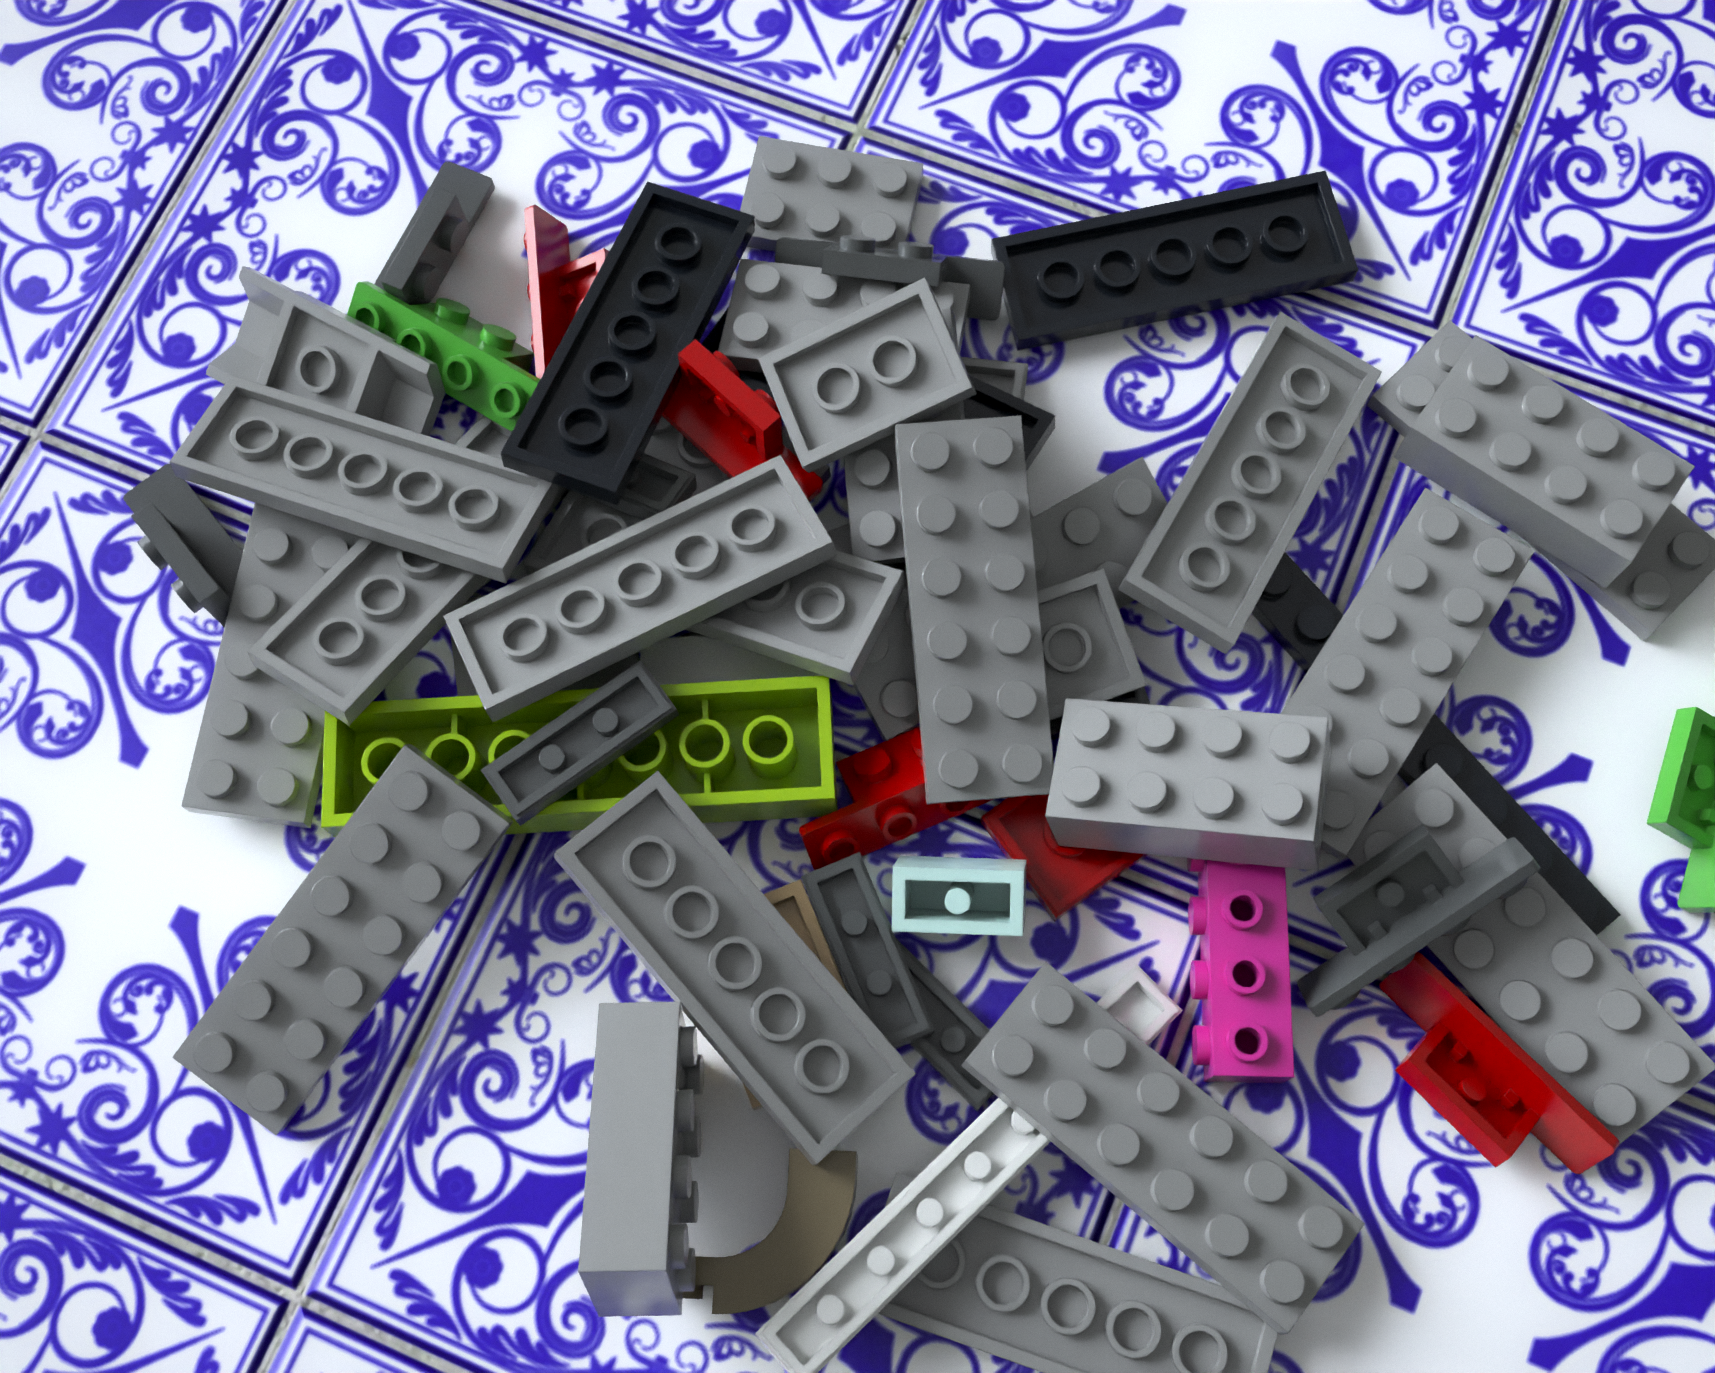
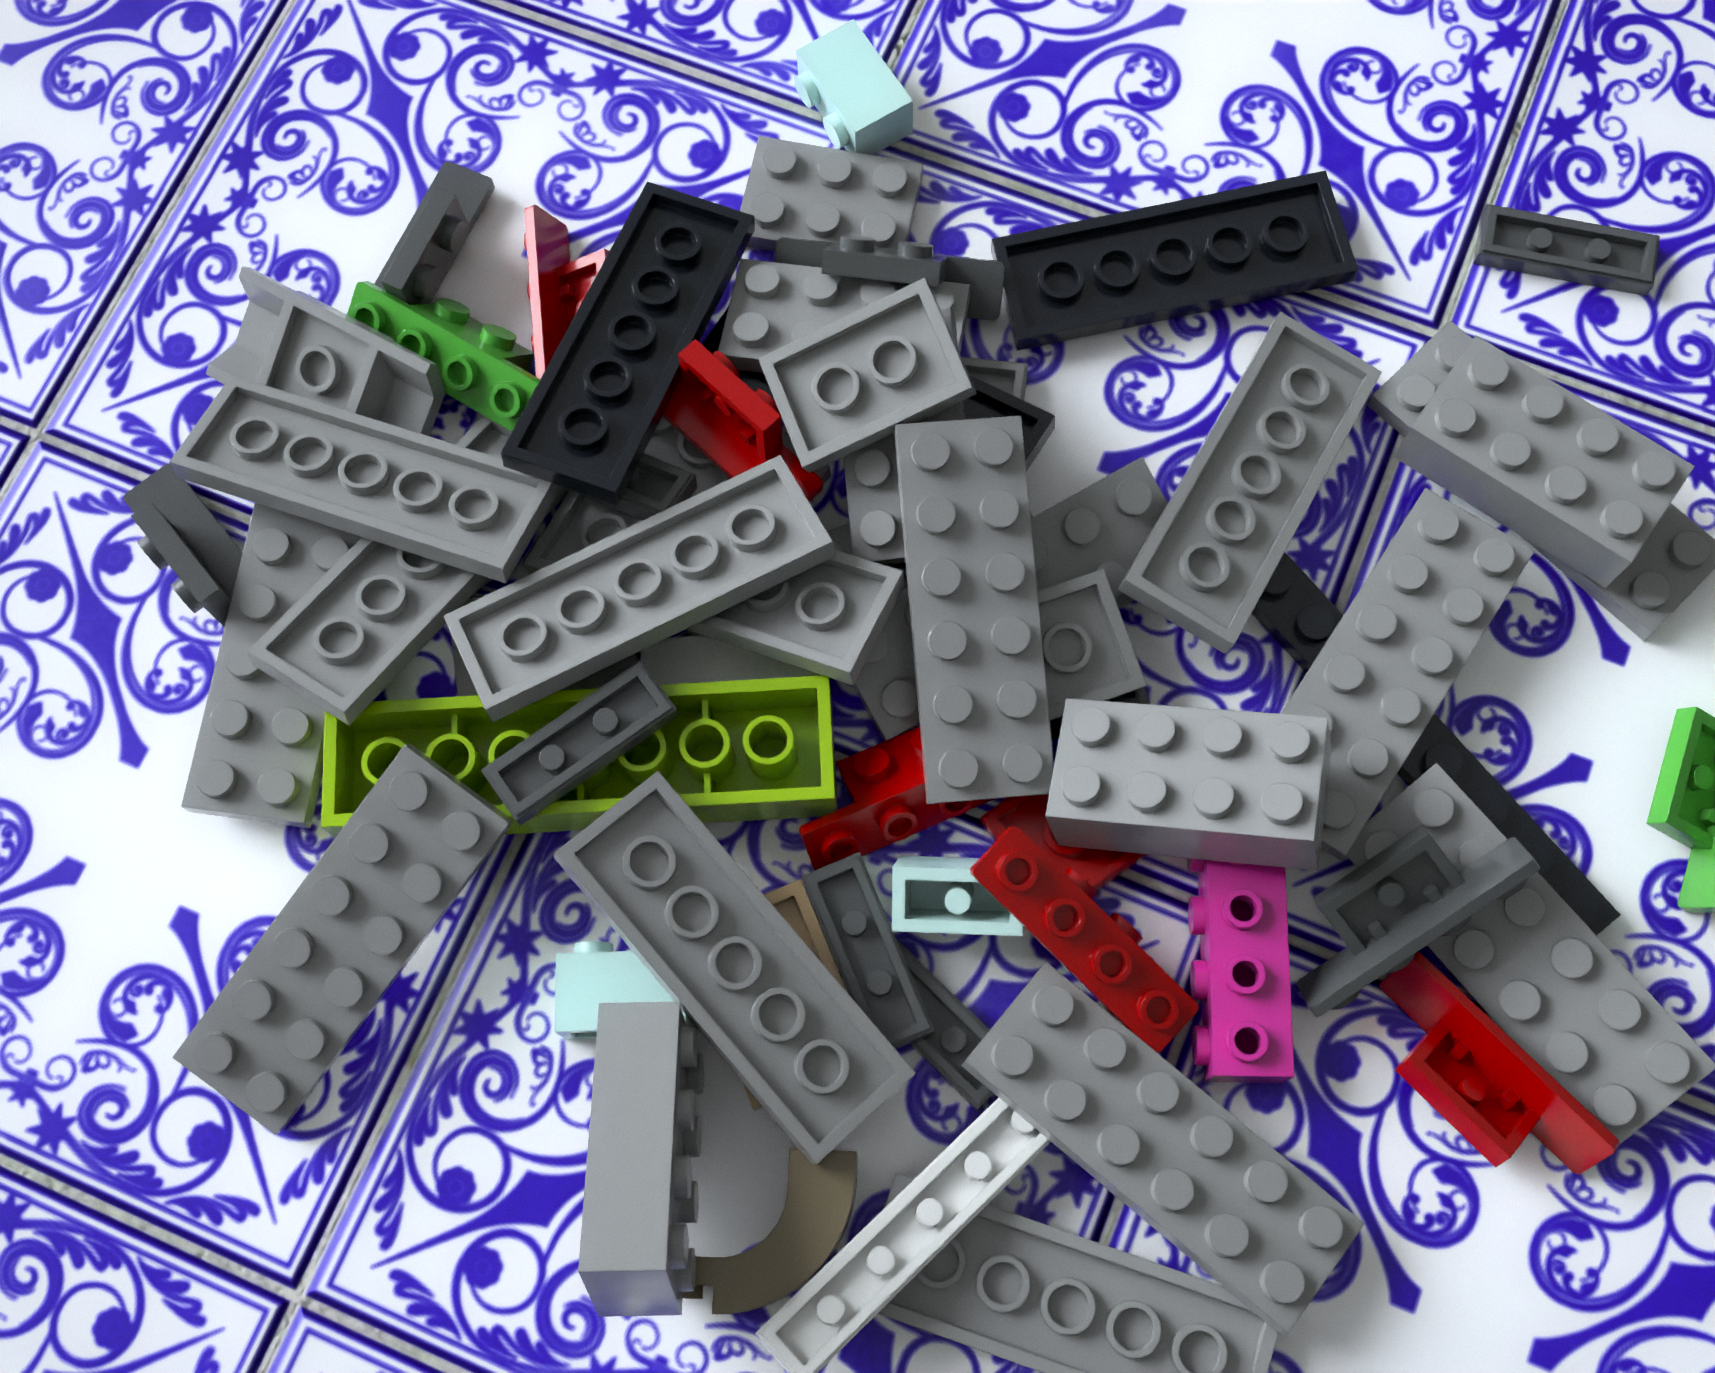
(599, 976): none -> light aqua brick
(853, 91): none -> light aqua brick
(1084, 938): none -> red bracket
(1567, 249): none -> dark grey tile

